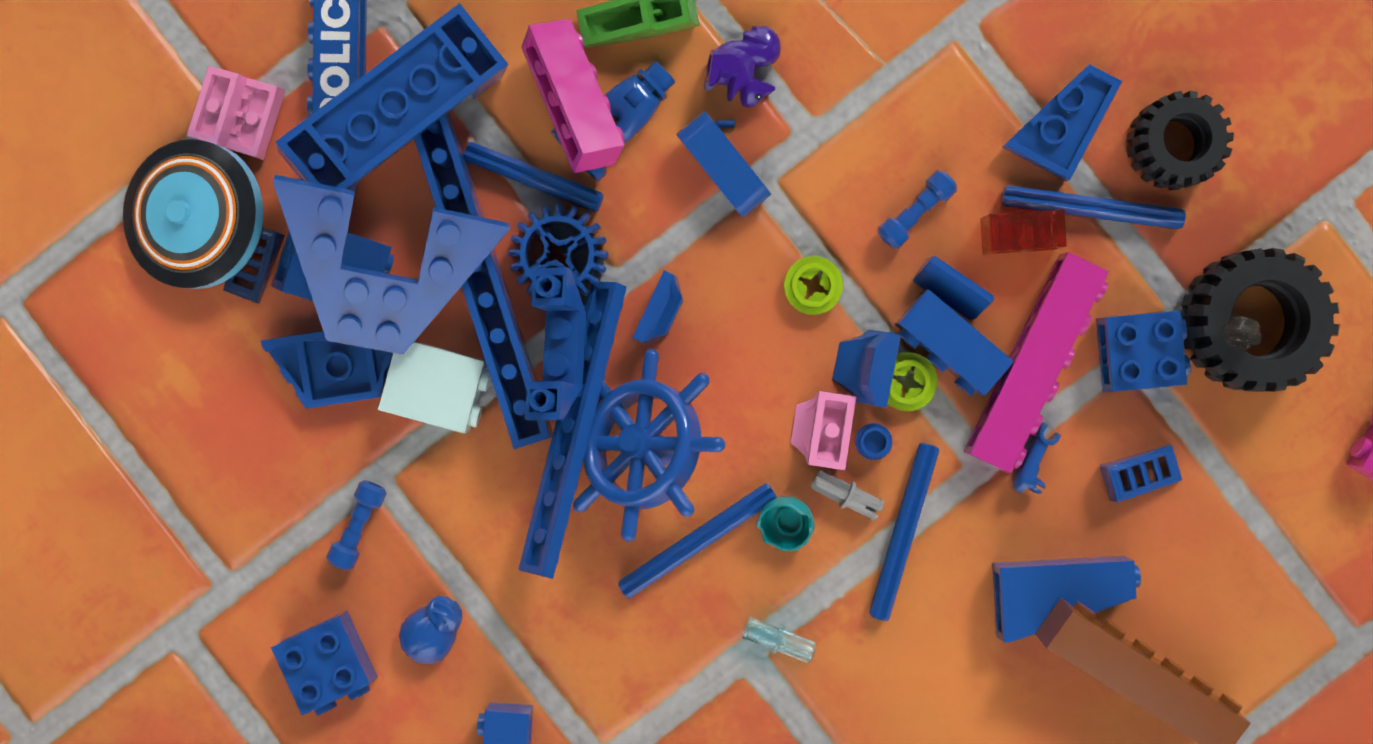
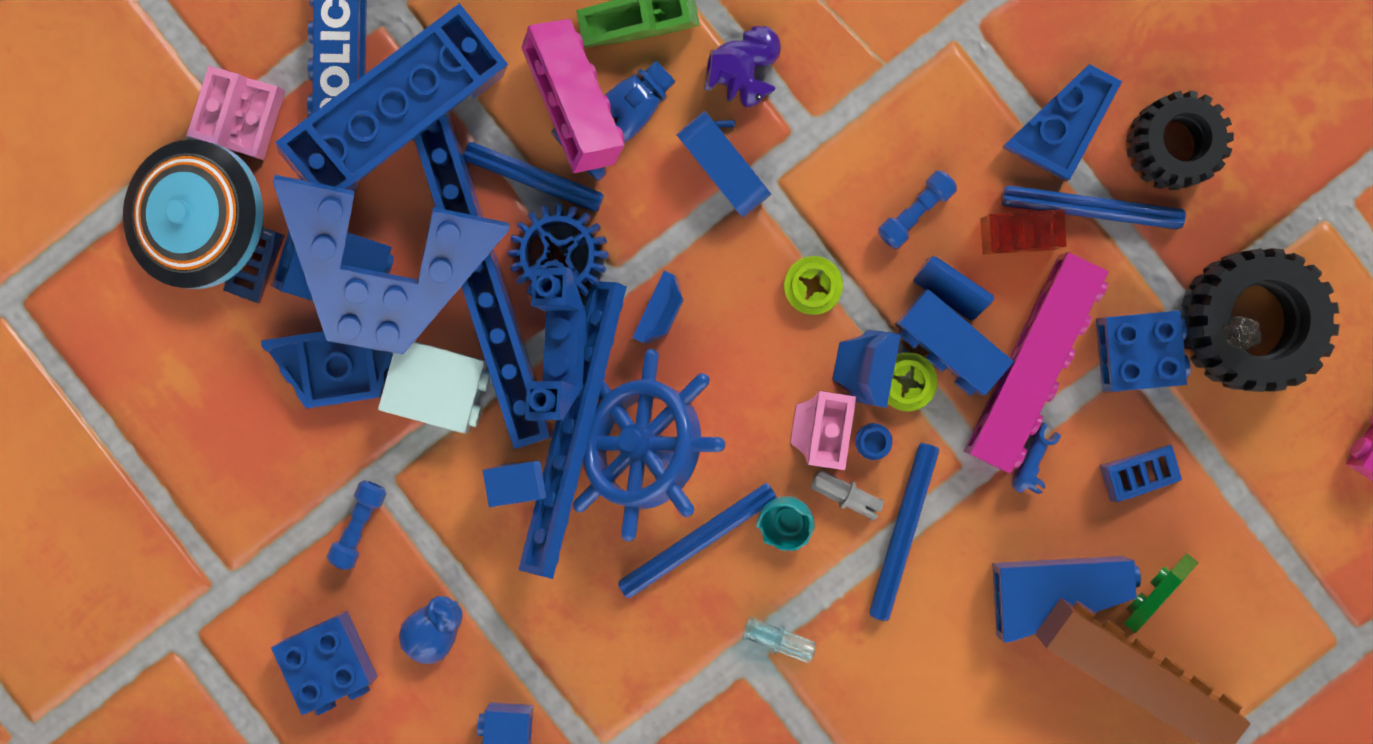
(514, 483): none -> blue slope
(1165, 584): none -> green wing

